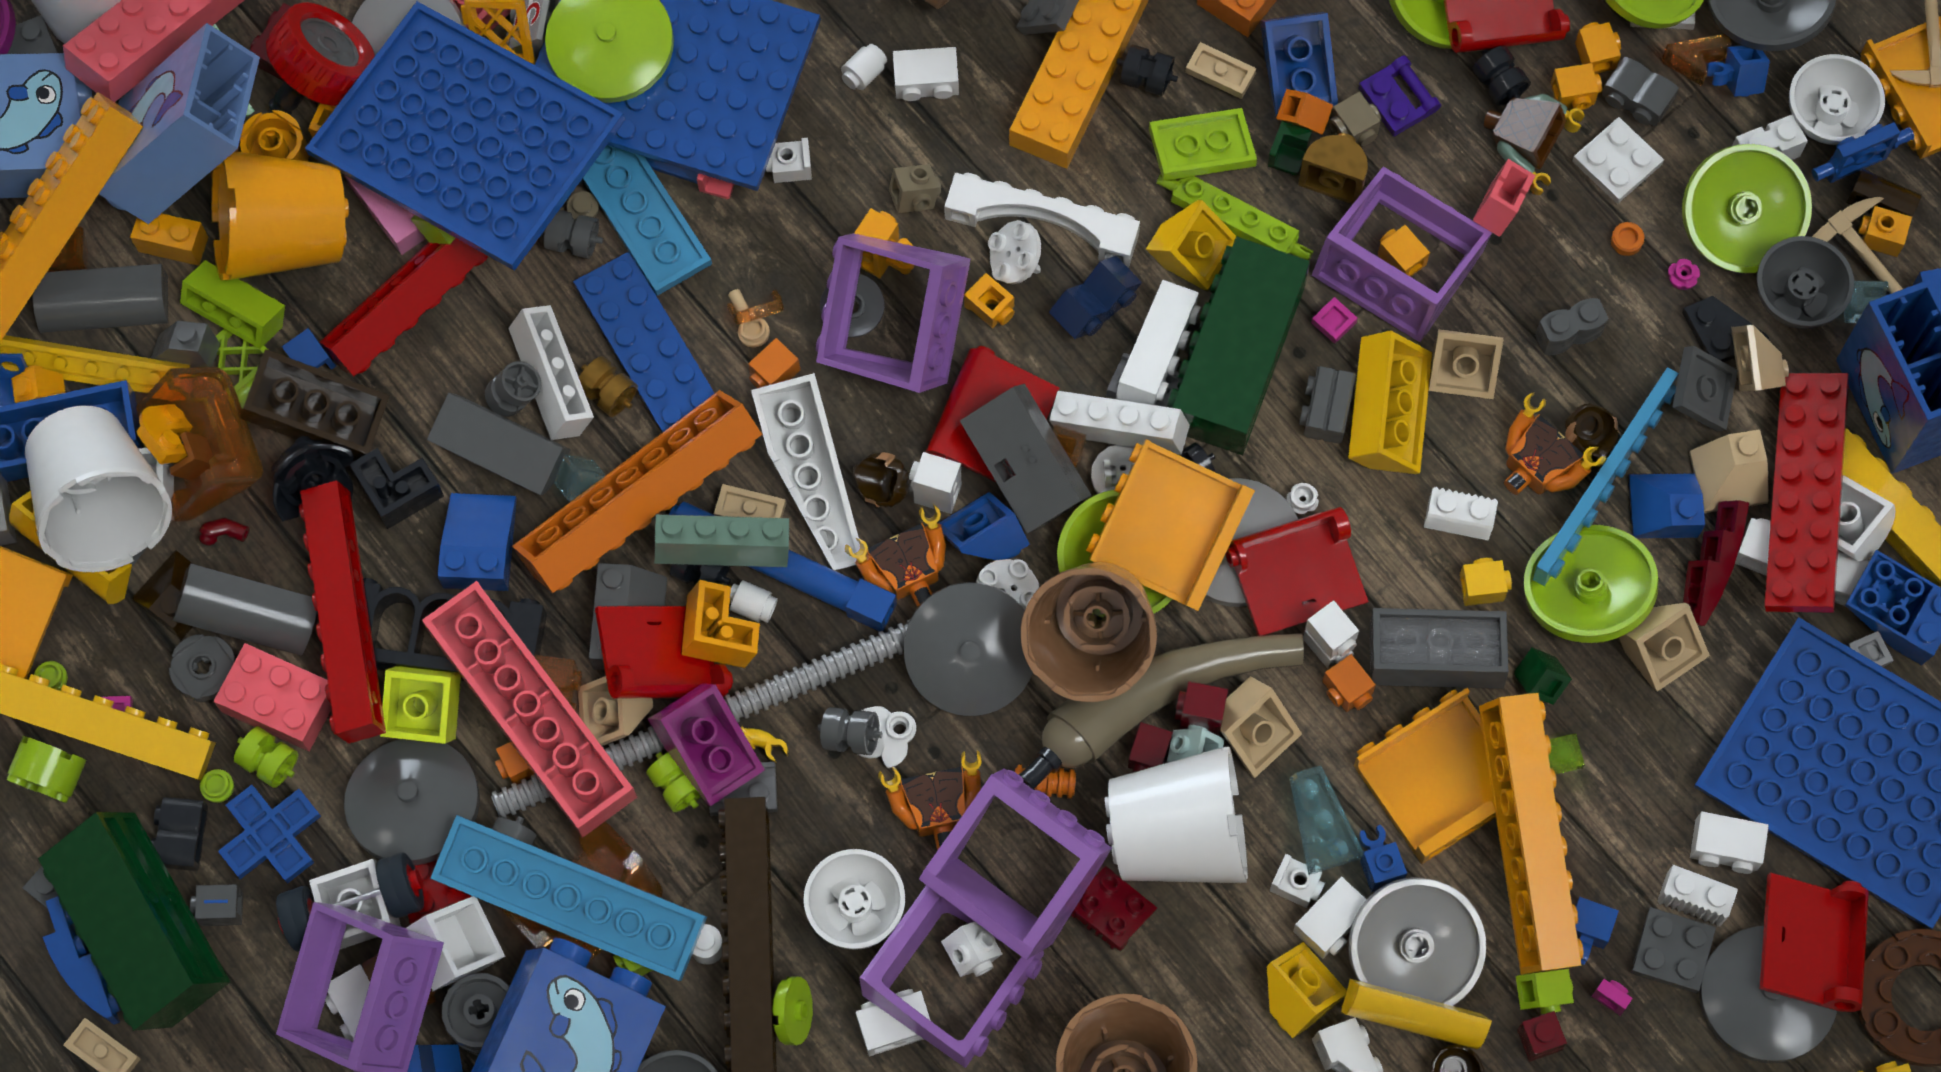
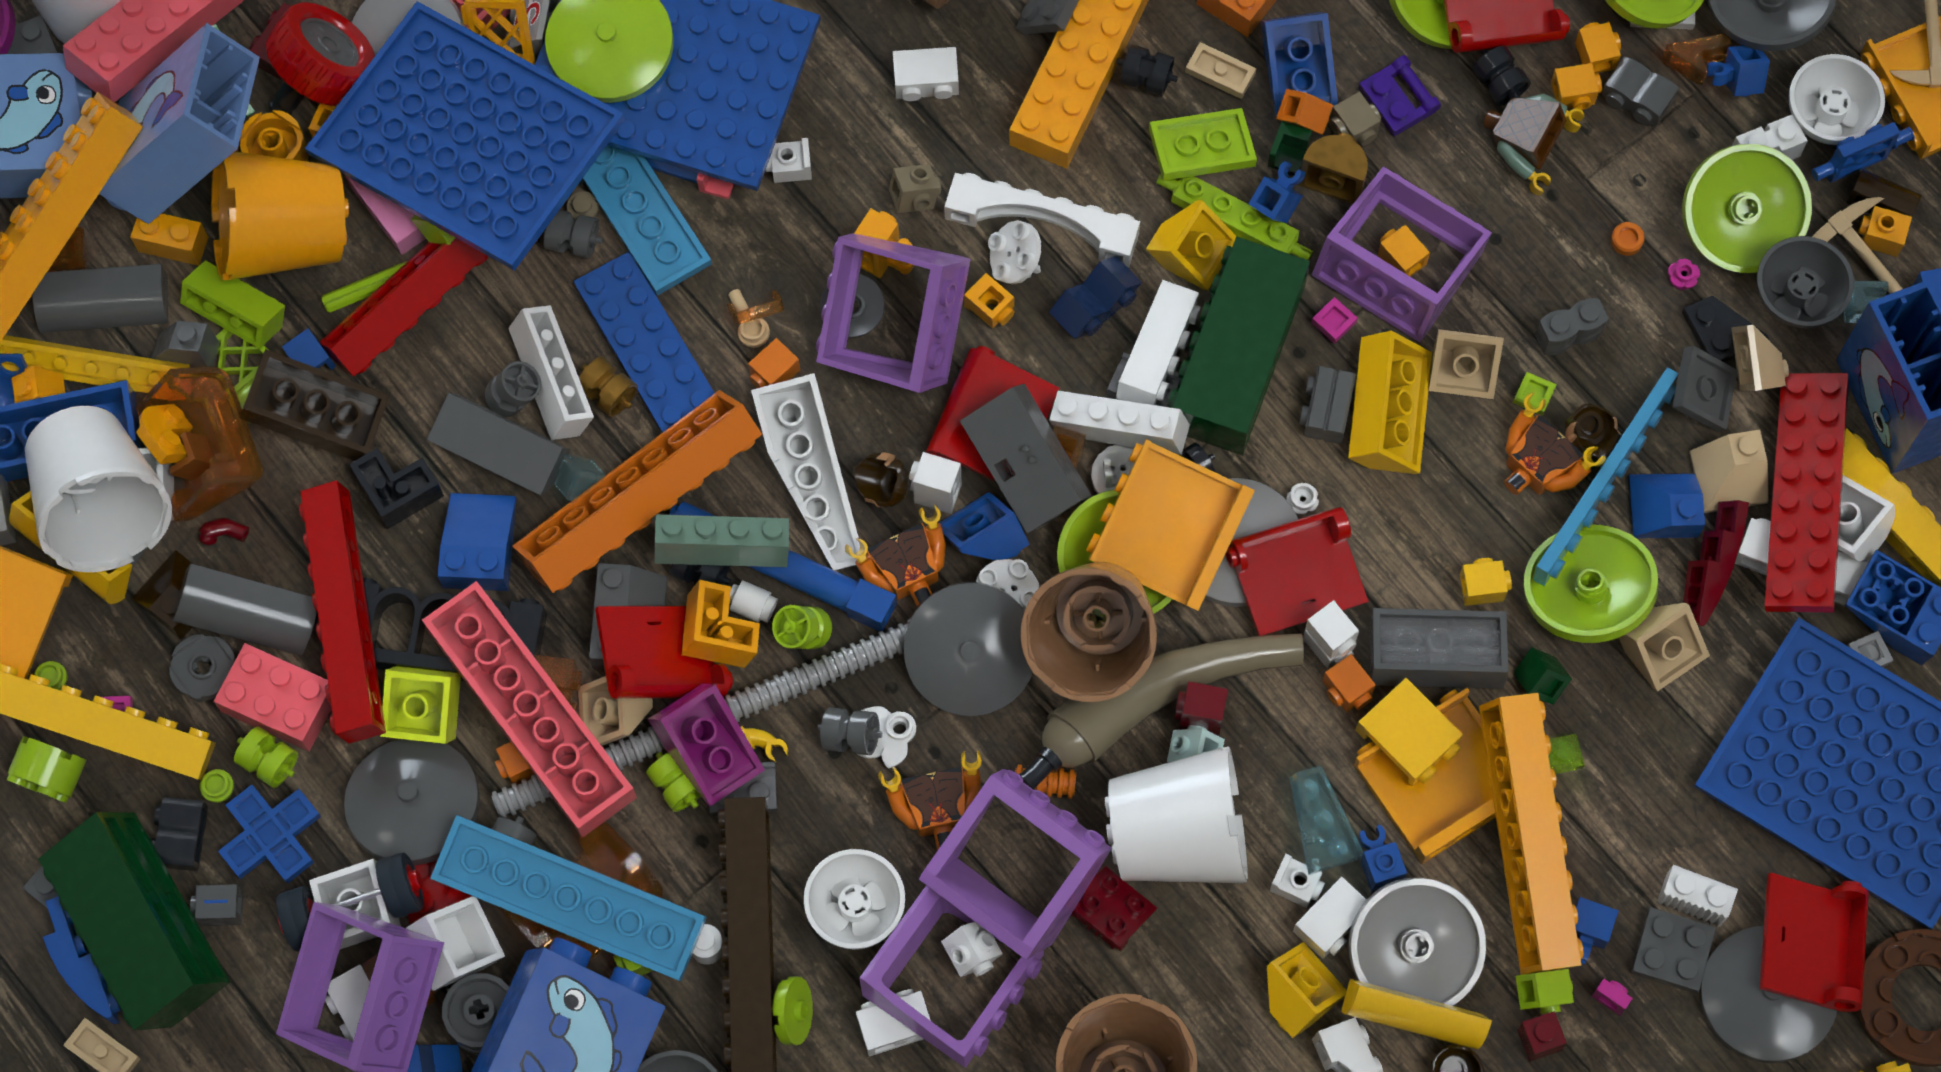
(307, 466): black brick -> none
(357, 290): none -> lime axle
(747, 503): tan plate -> none
(802, 627): none -> lime wheel
(863, 67): white brick -> none
(1149, 747): dark red brick -> none
(1257, 725): tan slope -> none
(1276, 197): none -> blue brick
(1411, 732): none -> yellow panel
(1460, 513): white brick -> none
(1504, 197): coral piece -> none
(1542, 388): none -> lime tile
(1618, 160): white plate -> none
(1729, 842): white brick -> none

